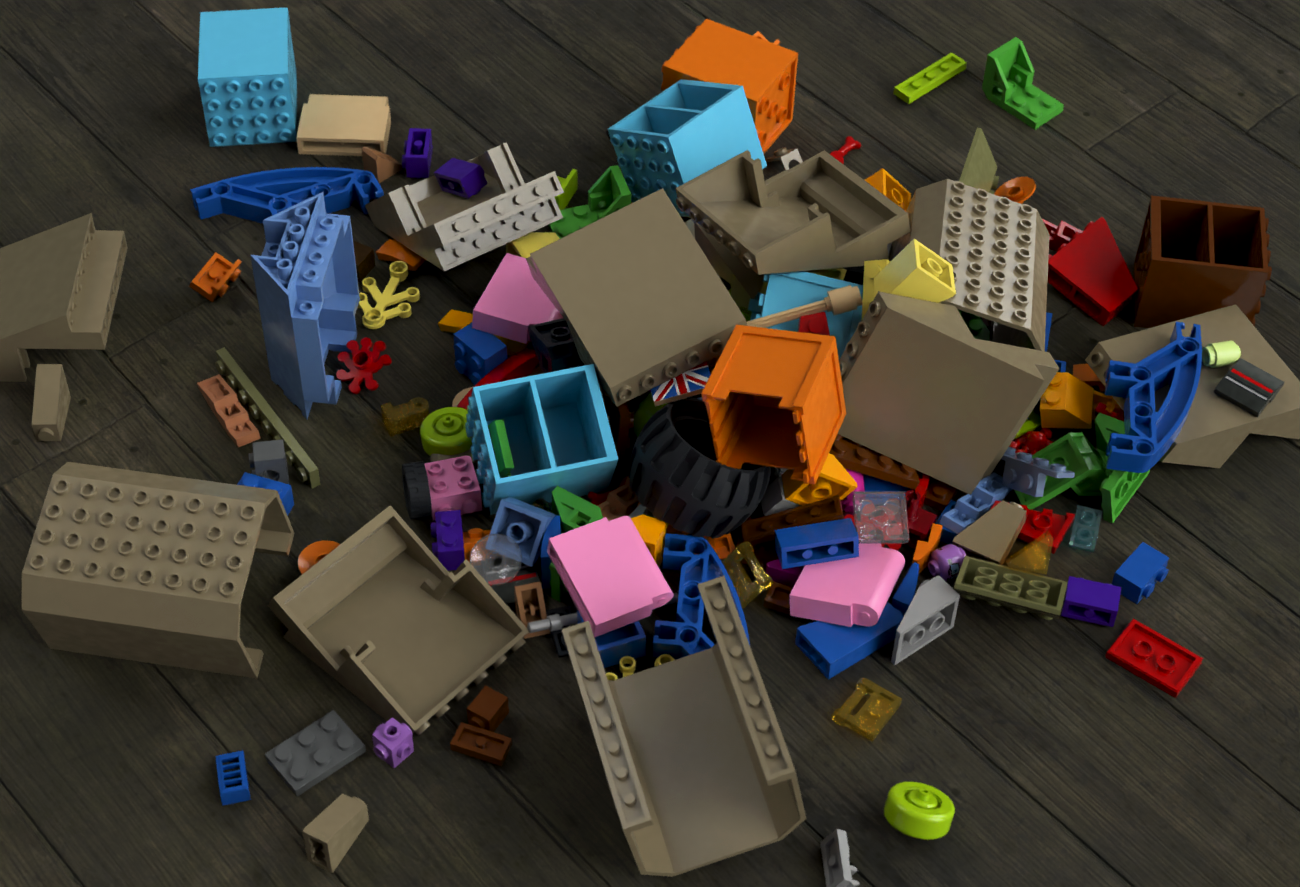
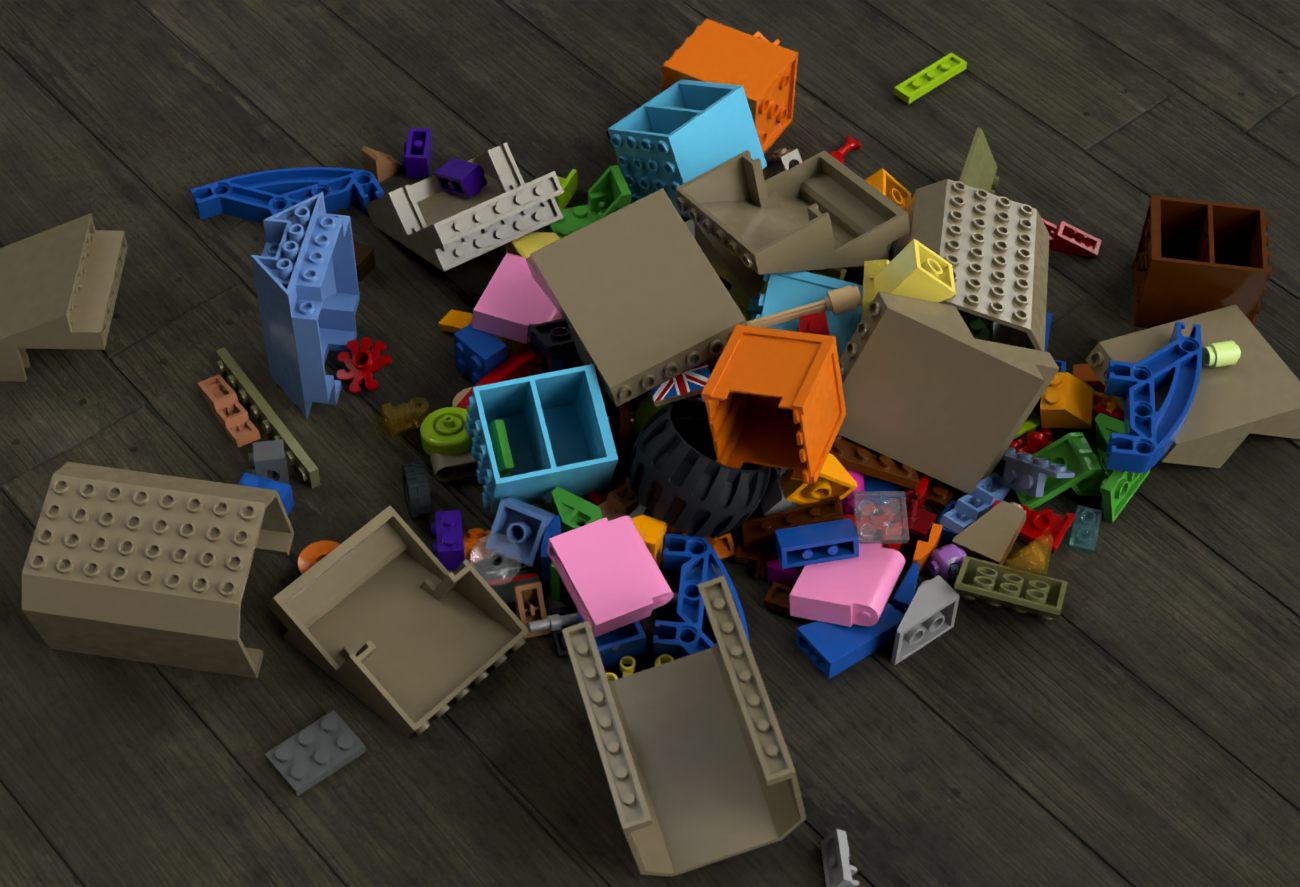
(50, 402): dark tan slope -> none
(215, 276): orange bracket -> none
(236, 793): blue slope -> none
(247, 77): medium azure container -> none
(334, 831): dark tan slope -> none
(343, 125): tan piece -> none
(376, 317): light yellow plant -> none
(393, 742): medium lavender brick -> none
(395, 251): orange slope -> none
(453, 485): bright pink bracket -> none
(481, 744): reddish brown plate -> none
(488, 709): reddish brown brick -> none
(743, 585): clear yellow plate -> none
(874, 712): clear yellow plate -> none
(919, 810): lime wheel -> none
(1010, 86): bright green bracket -> none
(1017, 189): orange dish -> none
(1091, 601): dark purple brick -> none
(1093, 273): red slope -> none
(1141, 572): blue brick -> none
(1154, 658): red tile -> none
(1248, 387): pearl dark grey slope -> none

